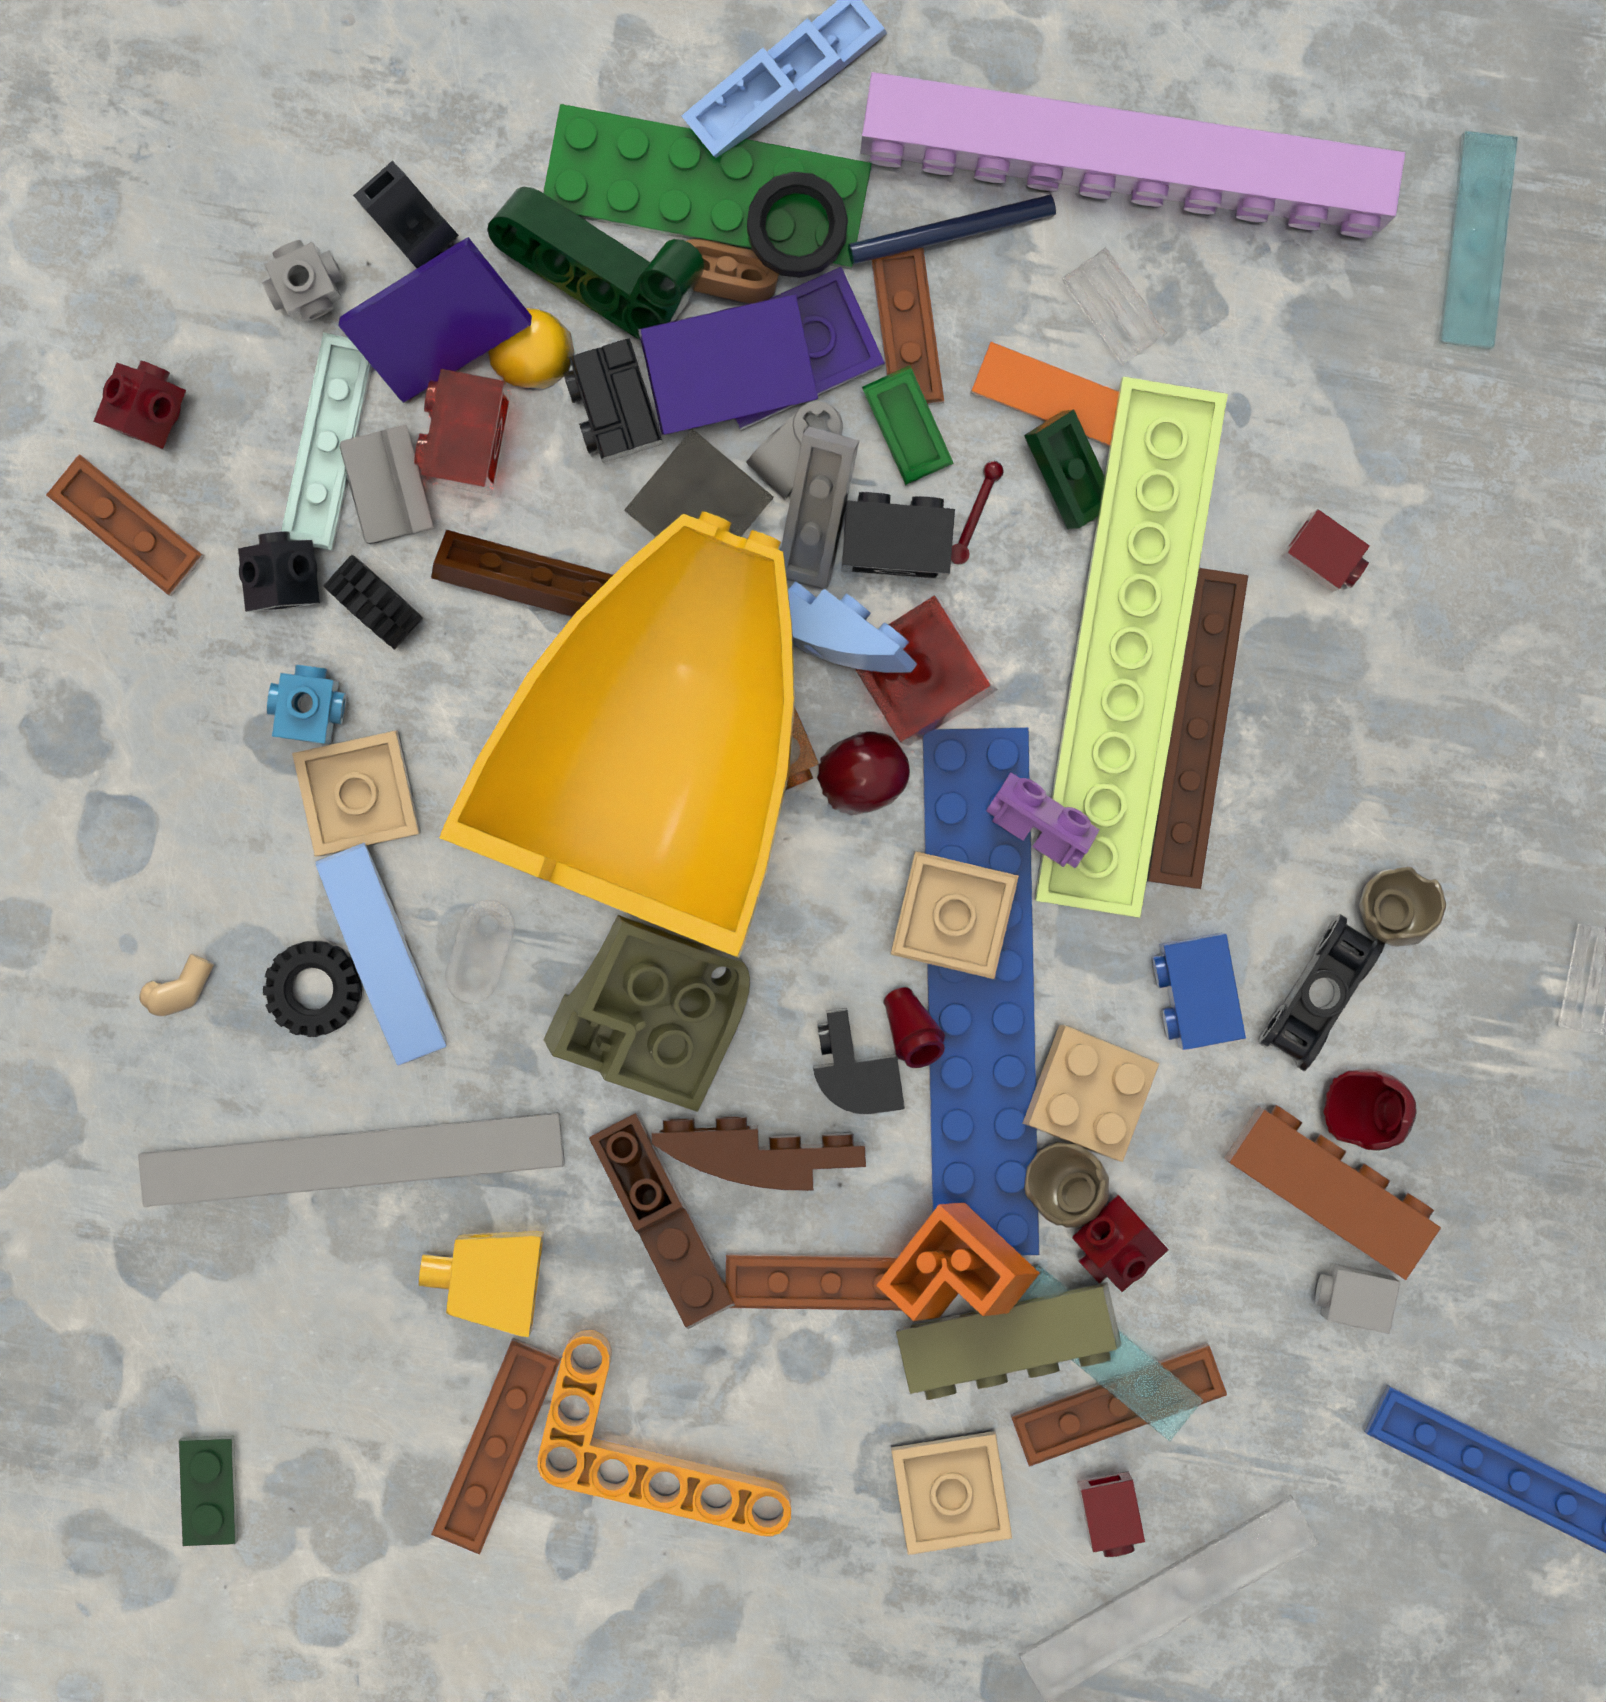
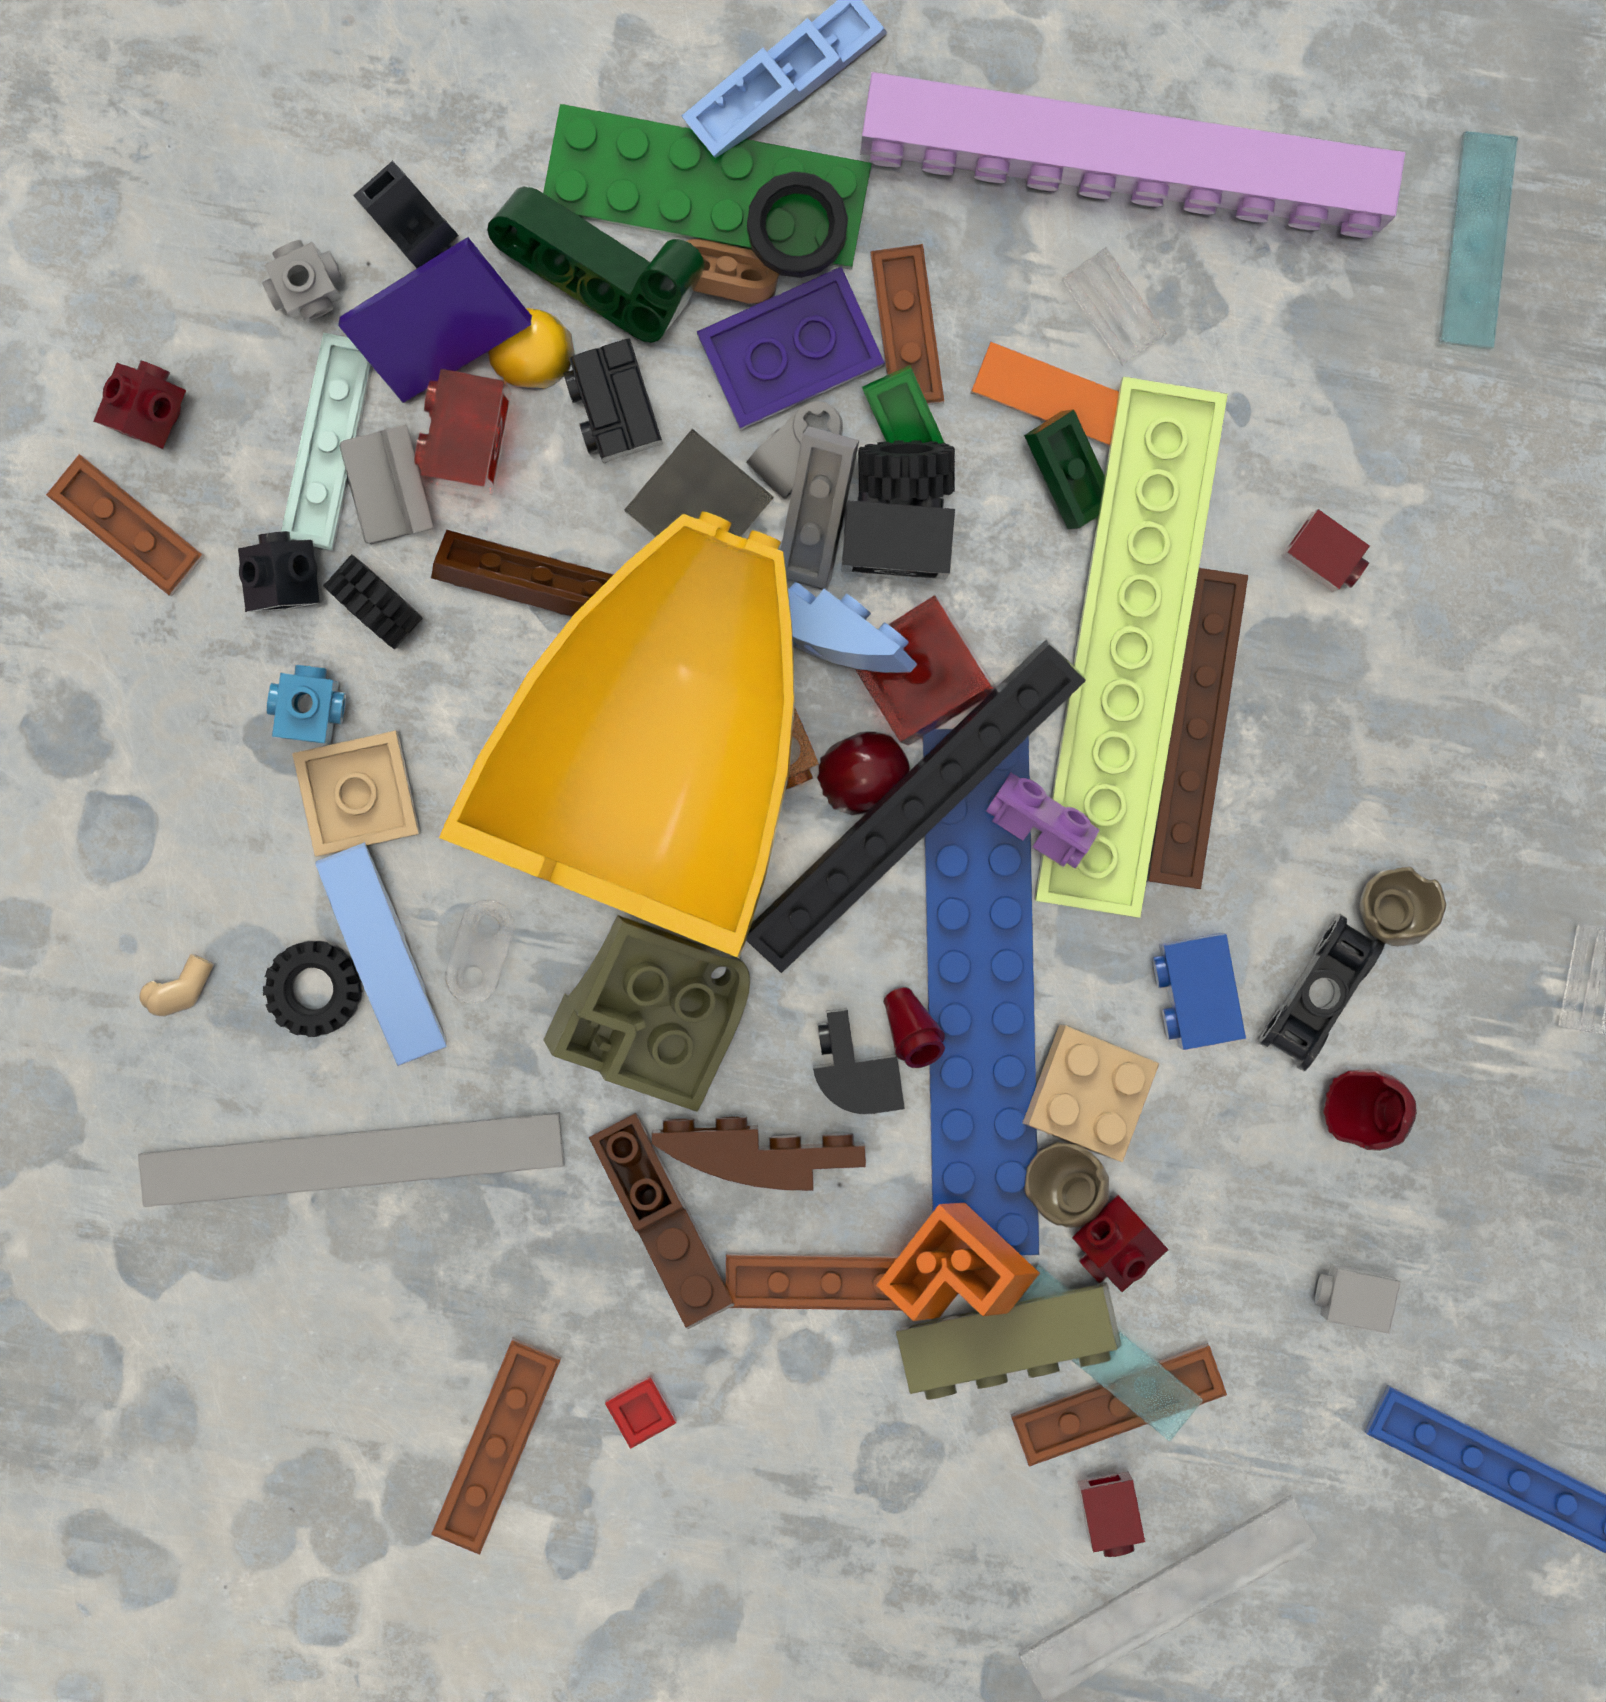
(208, 1490): dark green plate -> none
(489, 1279): yellow torso -> none
(640, 1411): none -> red tile
(640, 1463): light orange beam -> none
(728, 364): dark purple tile -> none
(906, 469): none -> black tyre
(914, 805): none -> black plate
(951, 229): dark blue bar -> none
(951, 1492): tan plate -> none
(954, 915): tan tile -> none
(992, 472): dark red hinge -> none
(1333, 1192): dark orange brick -> none

